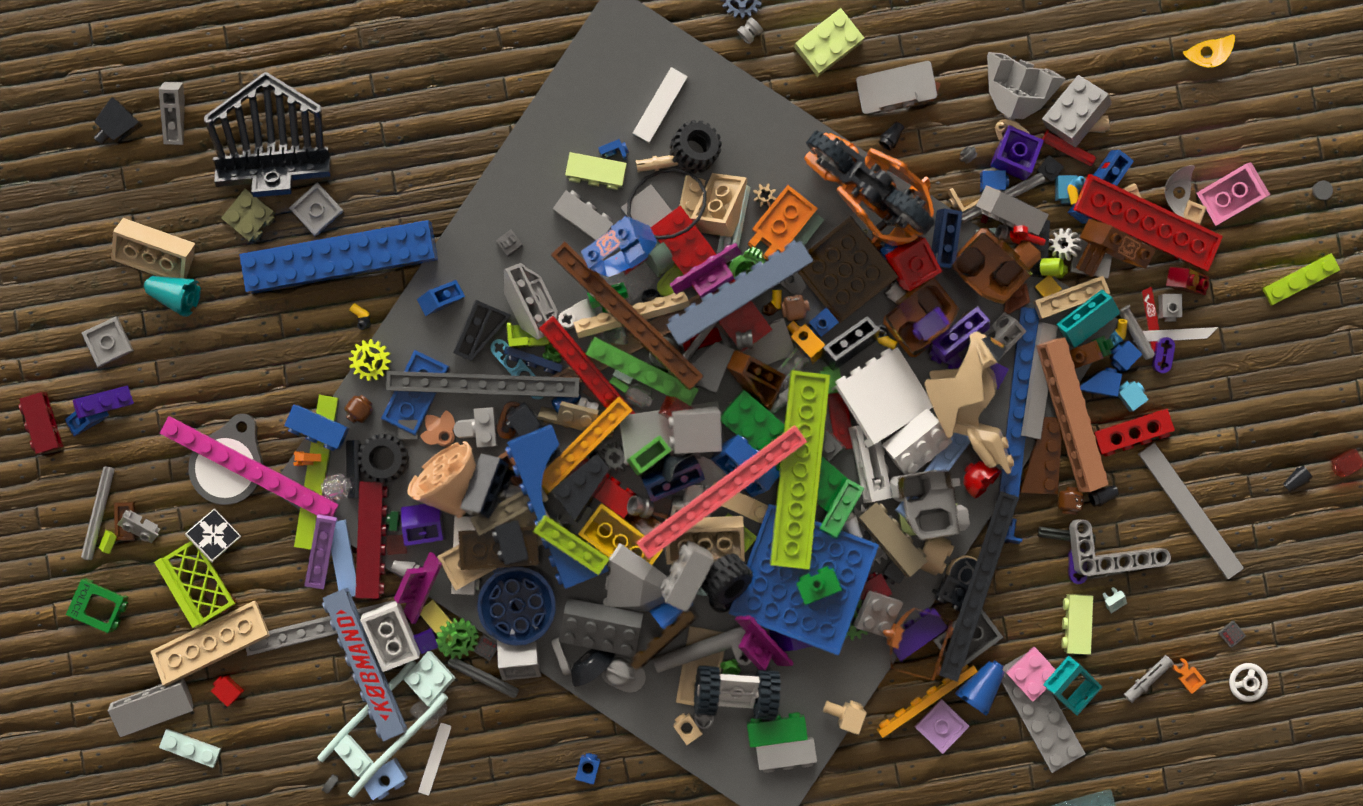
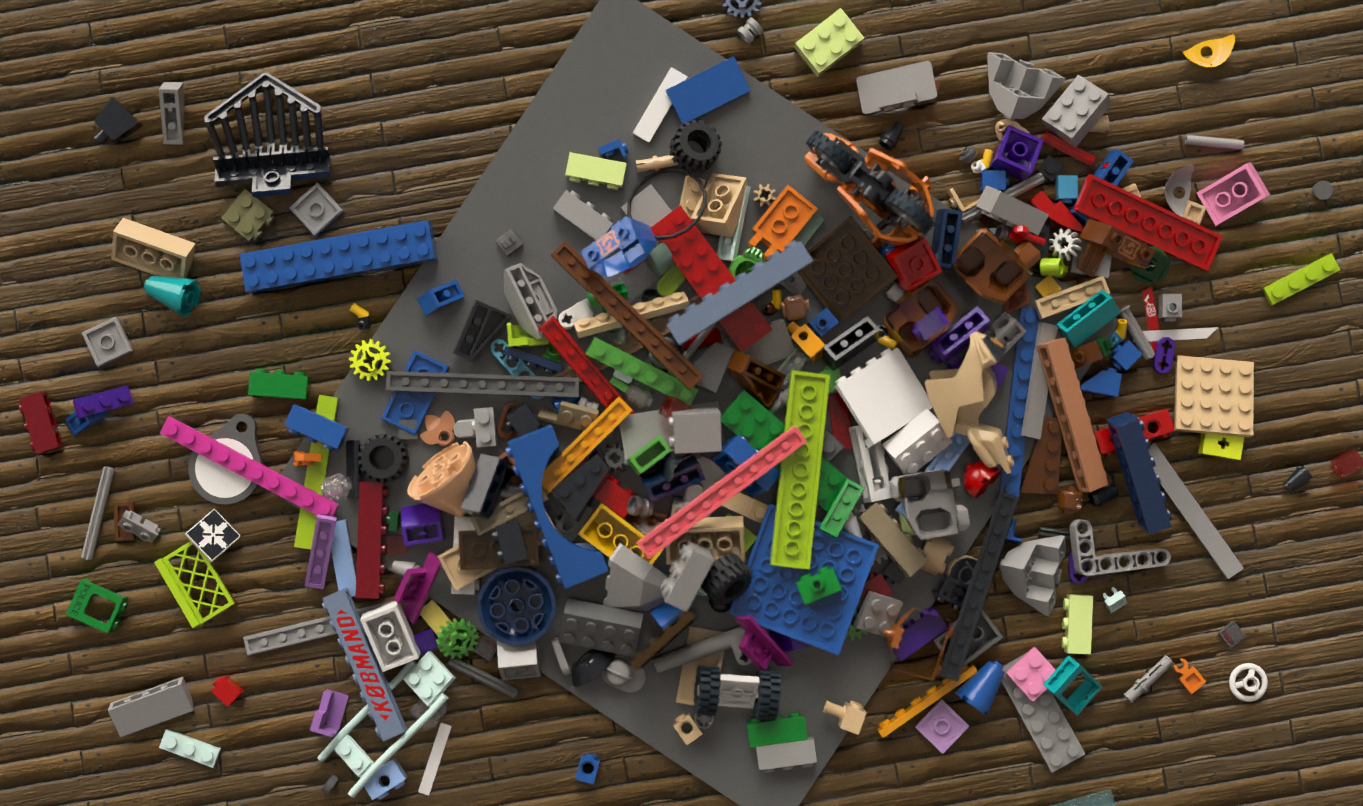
(107, 542): lime tile -> none
(210, 643): tan plate -> none
(279, 384): none -> green brick
(330, 713): none -> medium lavender panel
(358, 409): reddish brown head -> none
(571, 544): lime plate -> none
(707, 90): none -> blue tile
(710, 274): magenta bracket -> none
(730, 667): bright green plate -> none
(744, 340): dark grey wheel -> none
(983, 164): none -> arm
(1034, 570): none -> light grey brick
(1058, 213): none -> red slope
(1074, 187): arm -> none
(1132, 395): medium azure brick -> none
(1139, 472): none -> dark blue brick
(1158, 272): none -> dark green plate
(1187, 280): dark red slope -> none
(1214, 142): none -> light grey piece
(1214, 396): none -> tan plate
(1231, 449): none -> neon yellow brick

